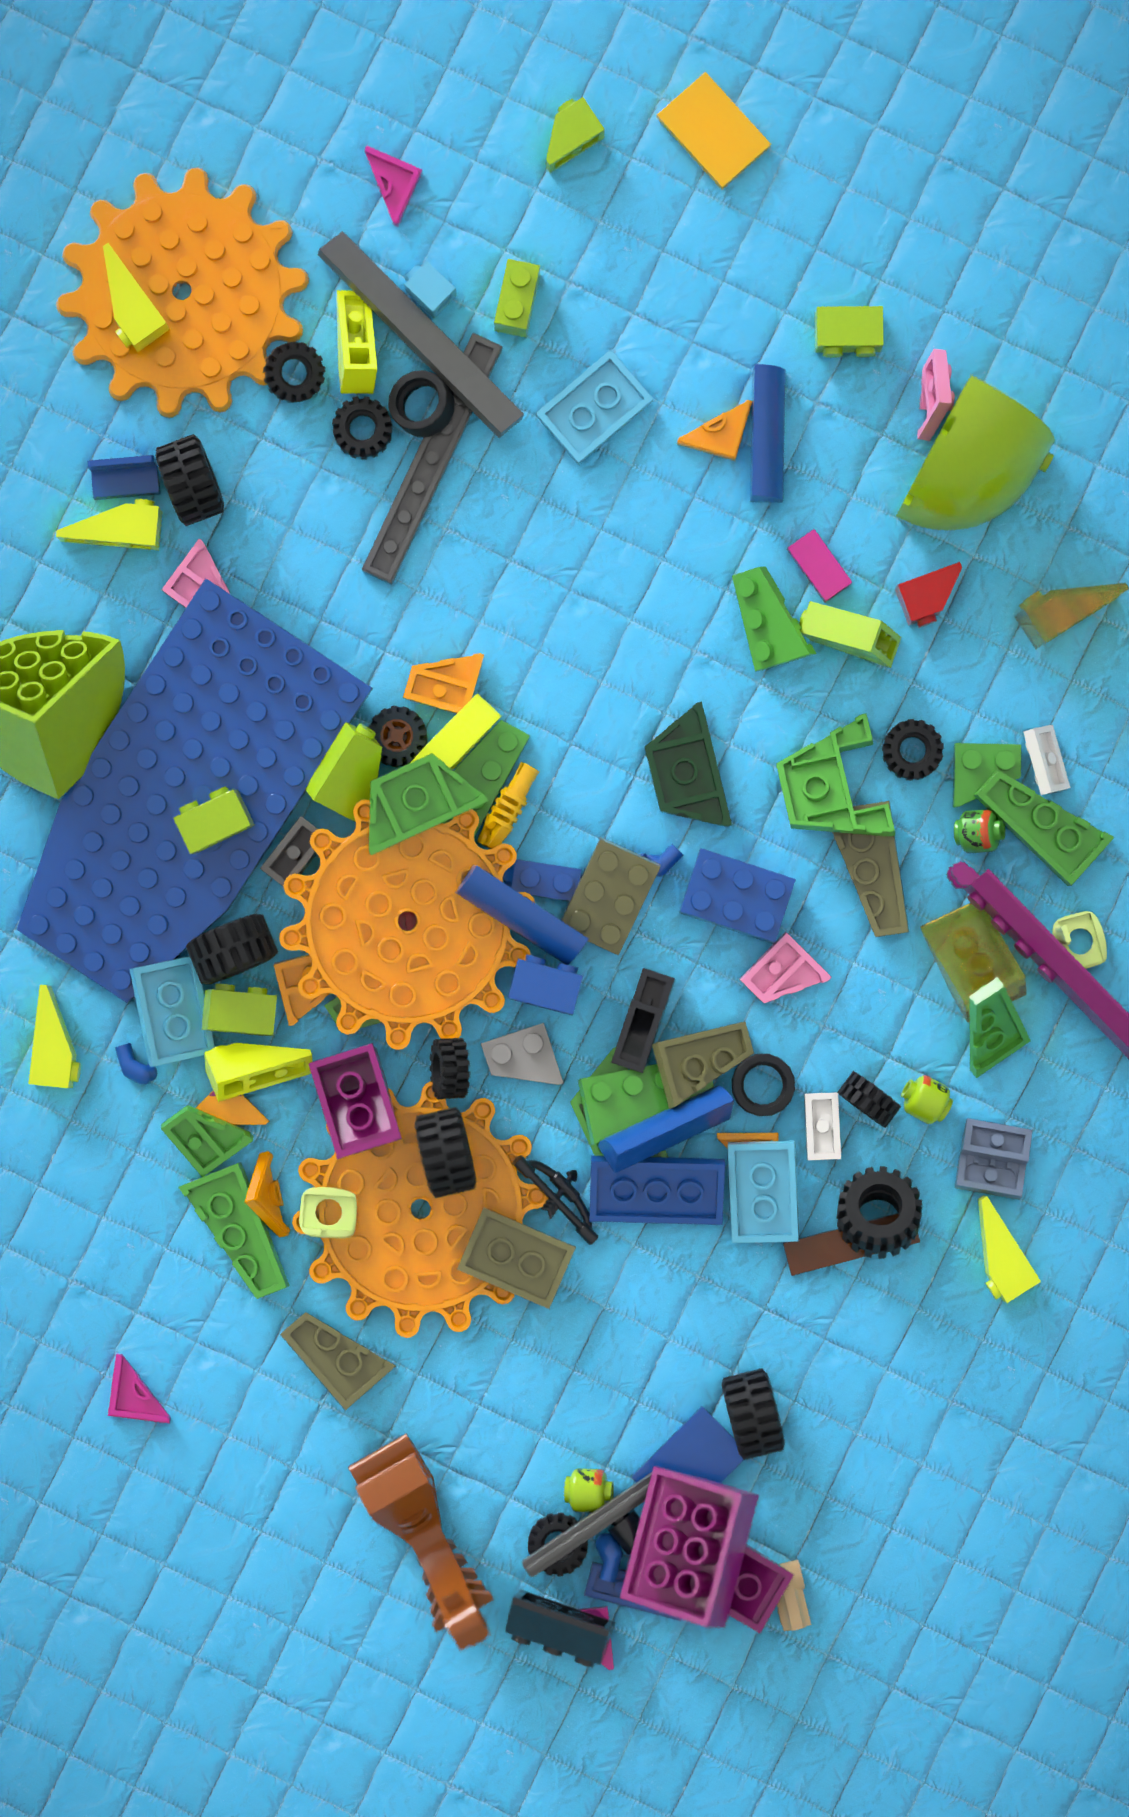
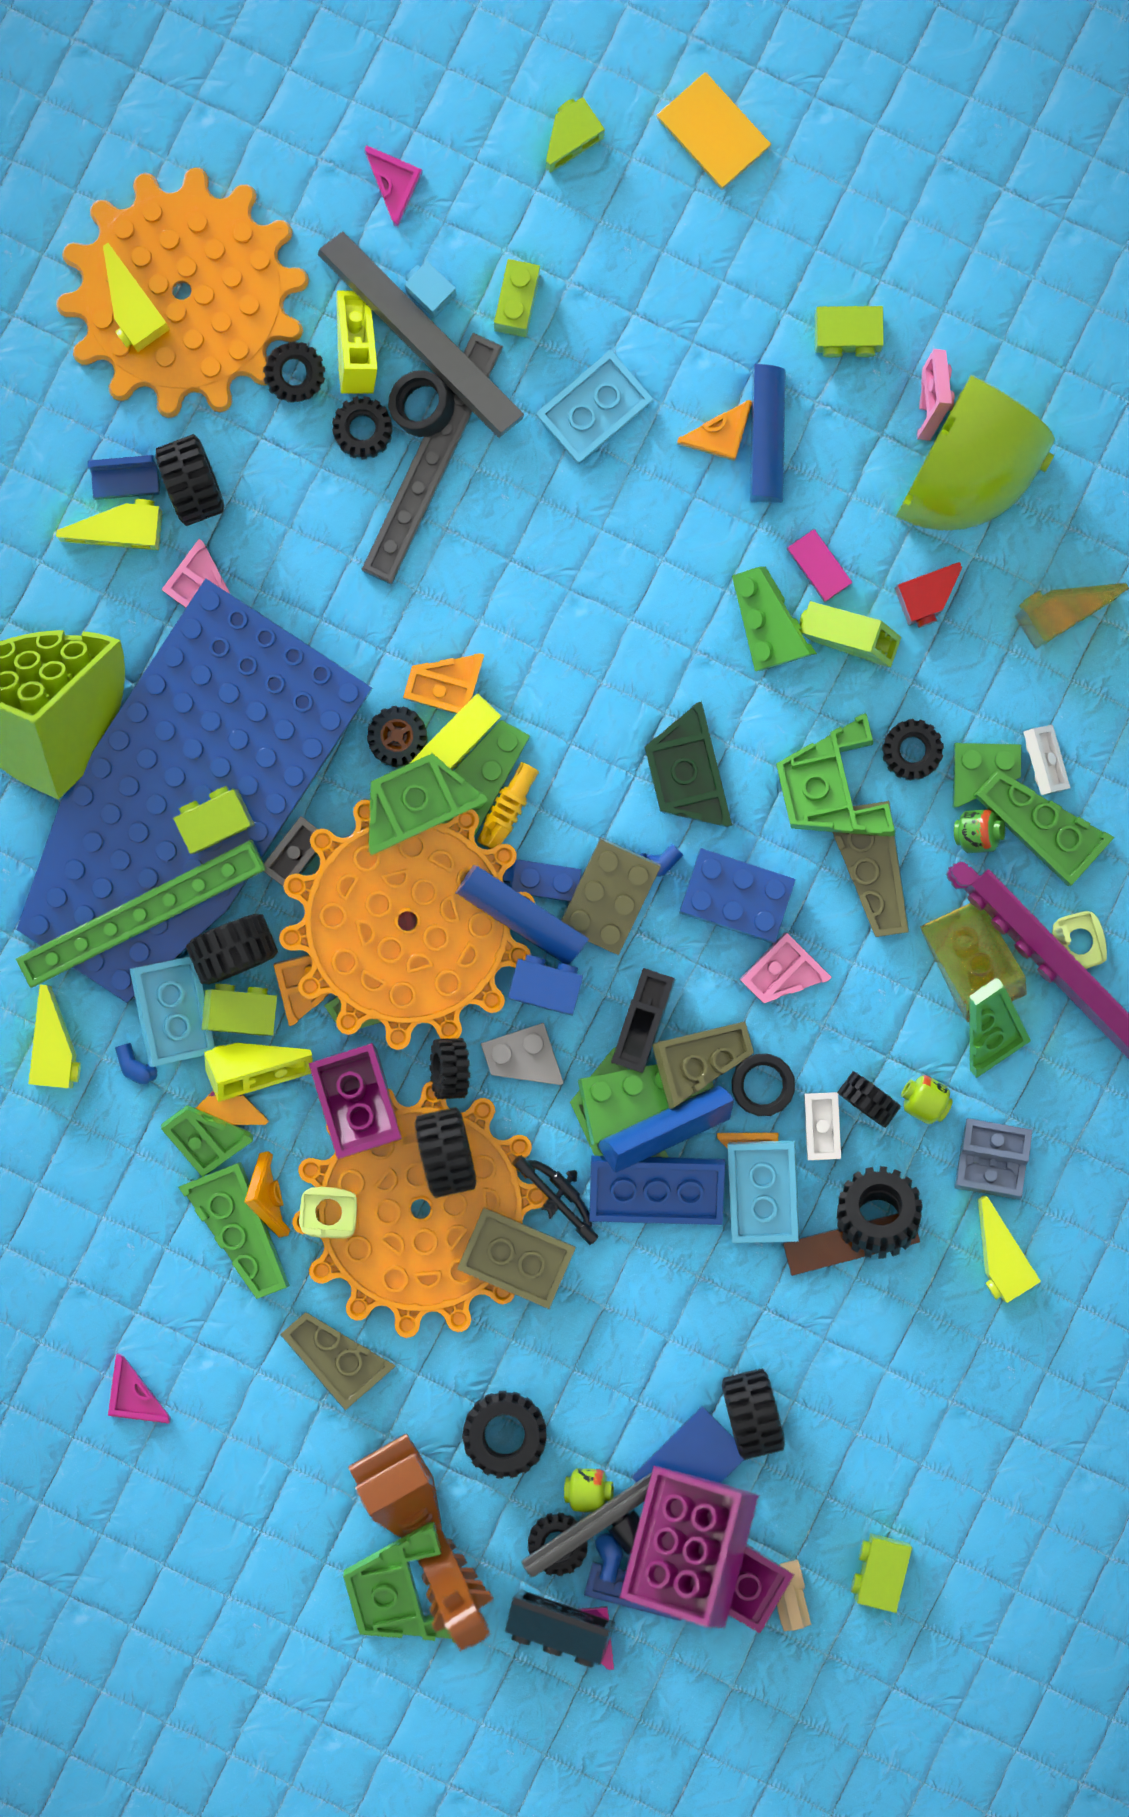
(141, 914): none -> bright green tile
(347, 770): lime slope -> none
(385, 1591): none -> bright green wing
(497, 1463): none -> black tyre
(881, 1573): none -> lime brick

